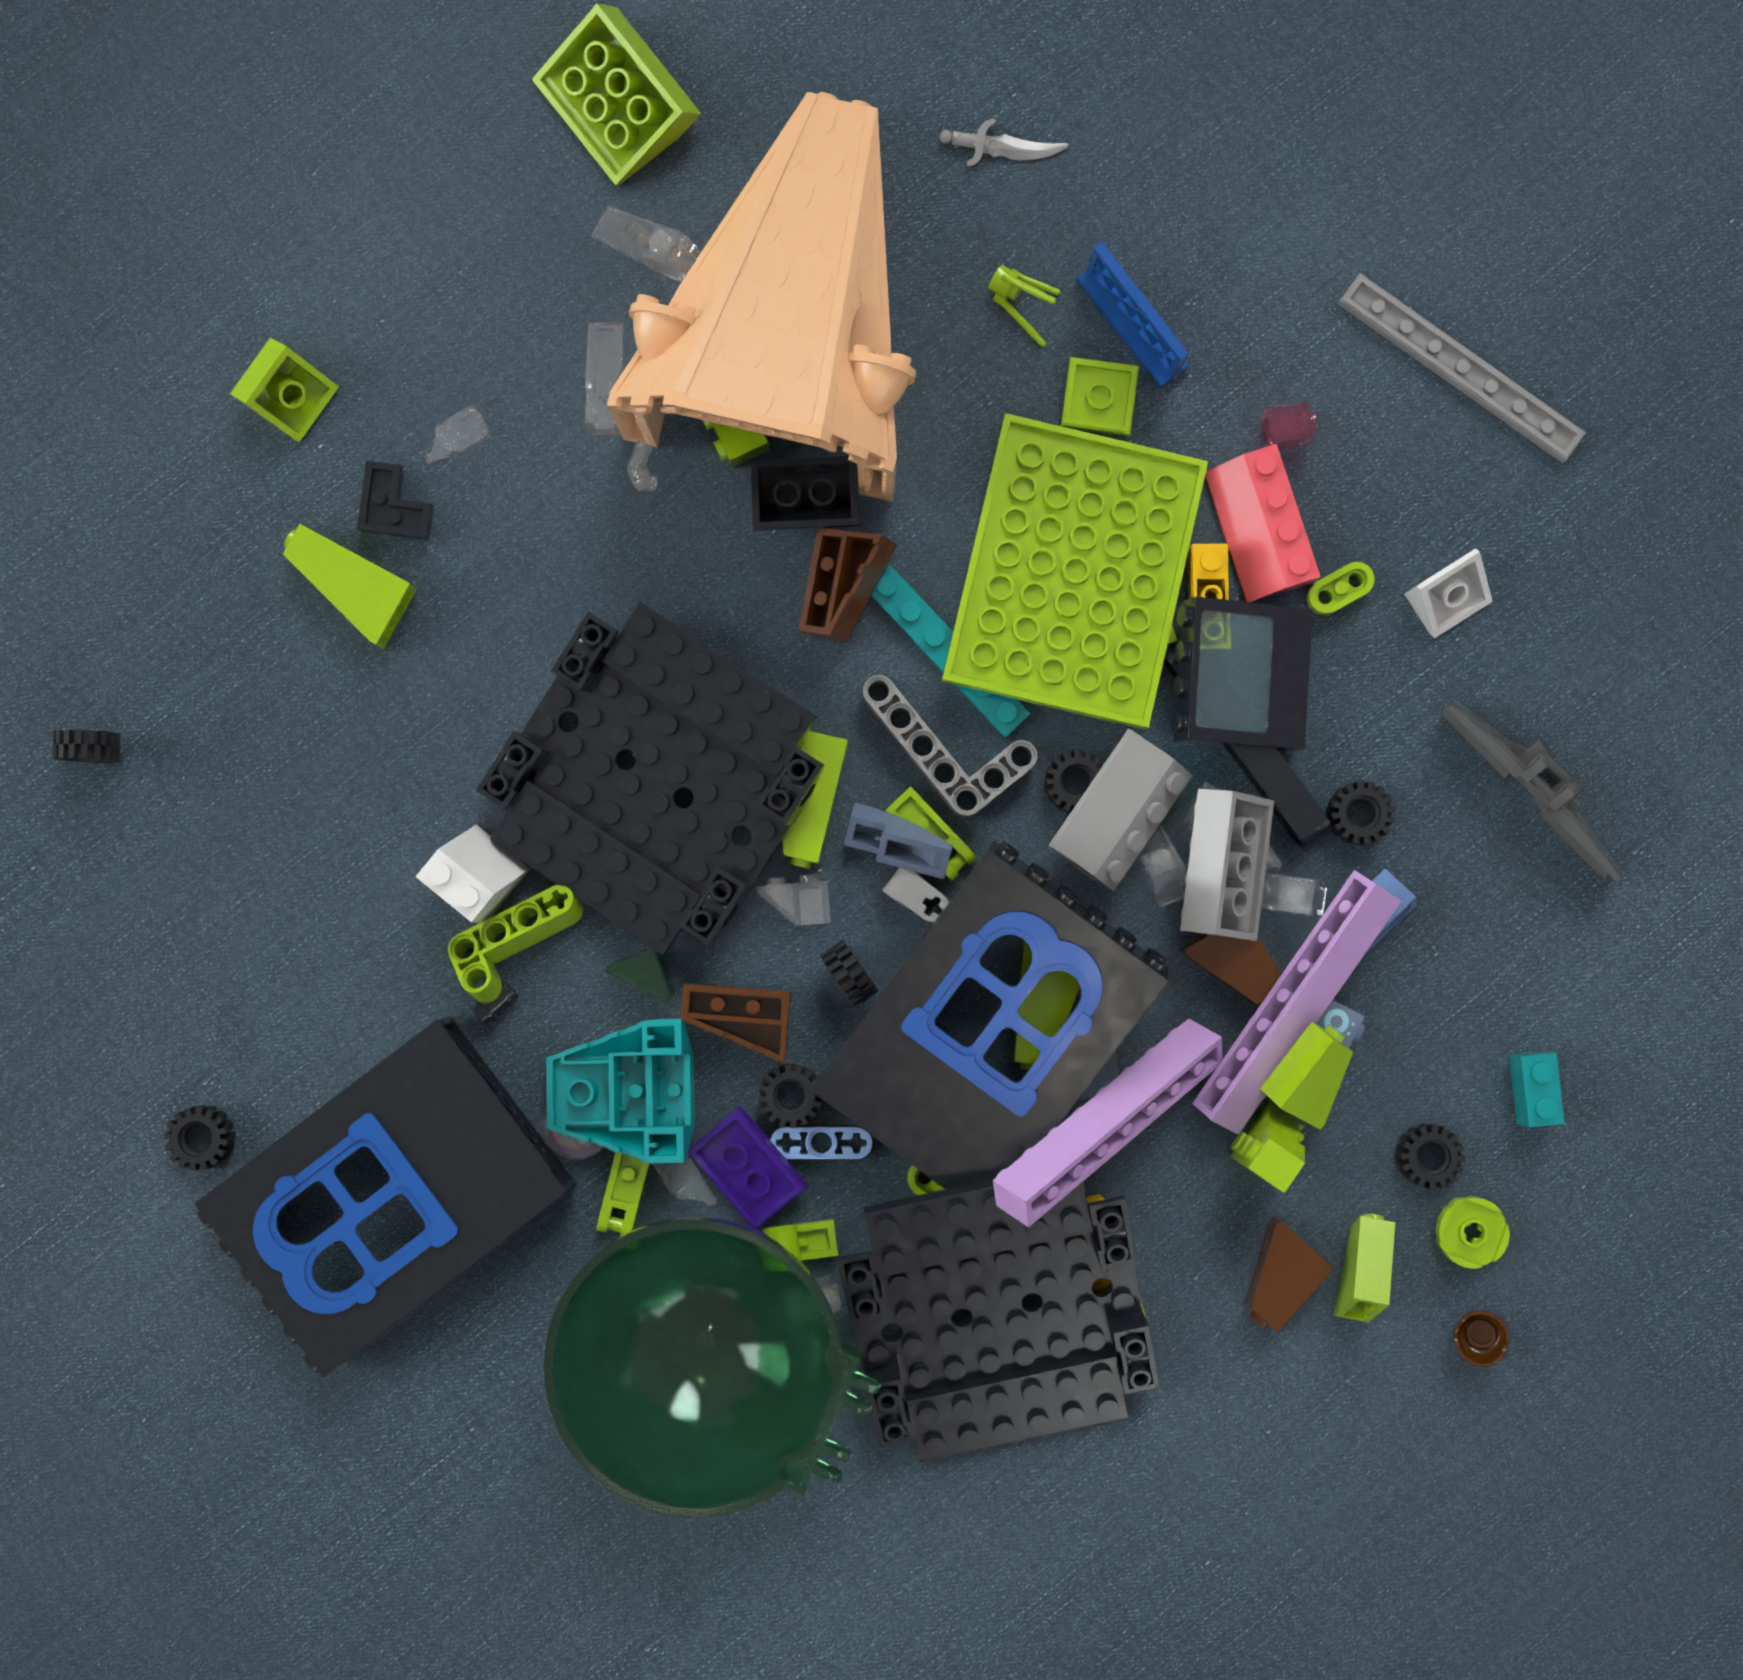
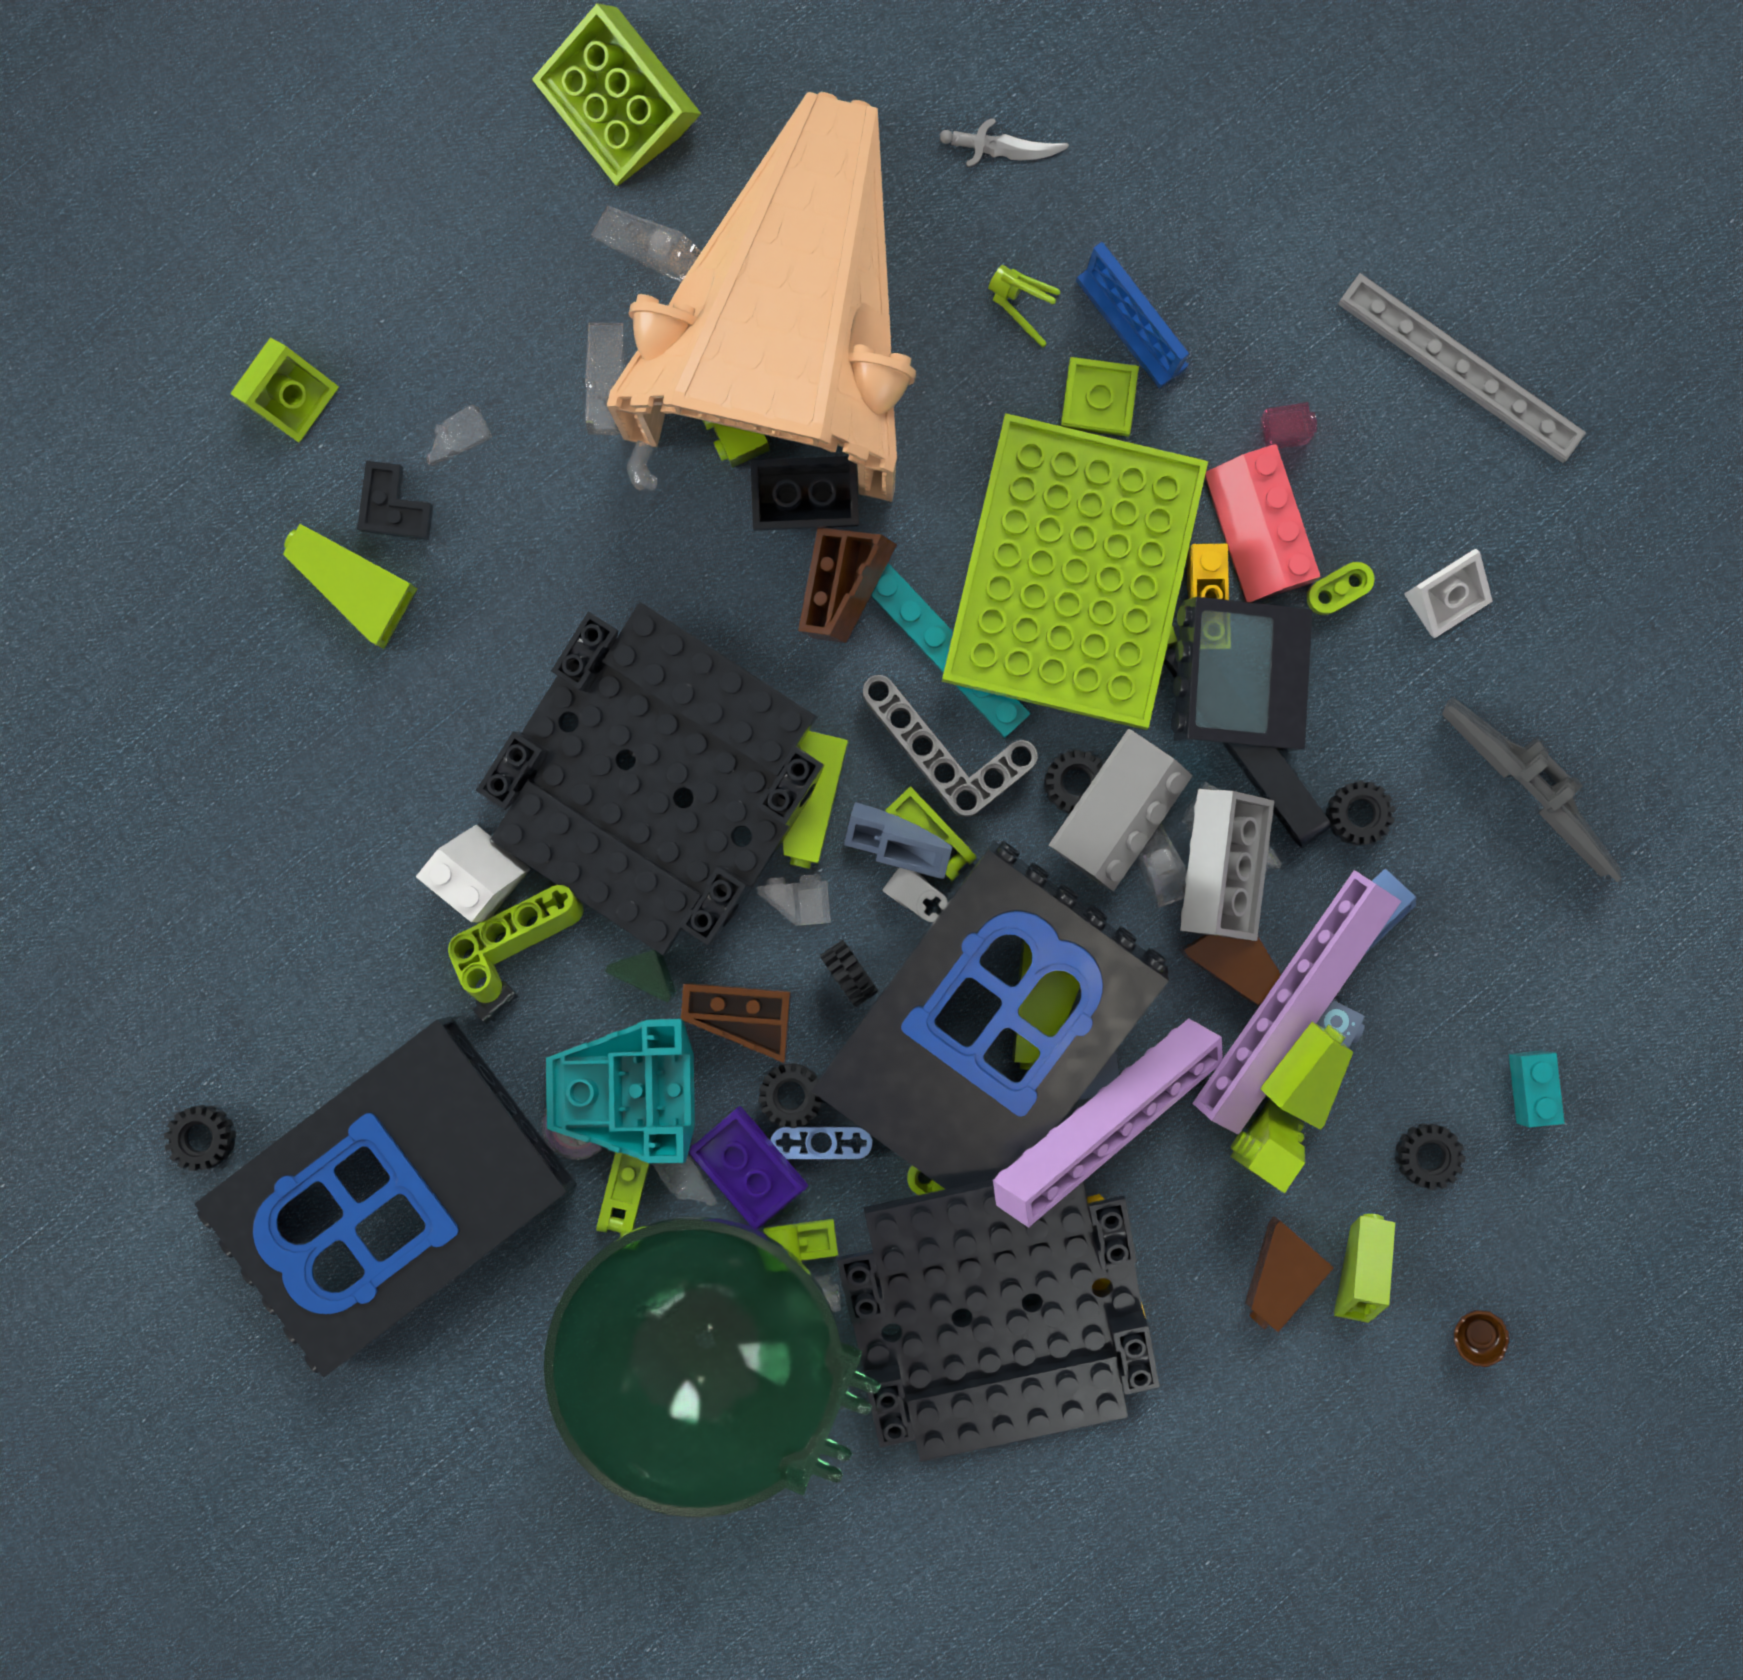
(86, 746): black tyre -> none
(1294, 895): clear slope -> none
(1481, 1250): lime plate -> none

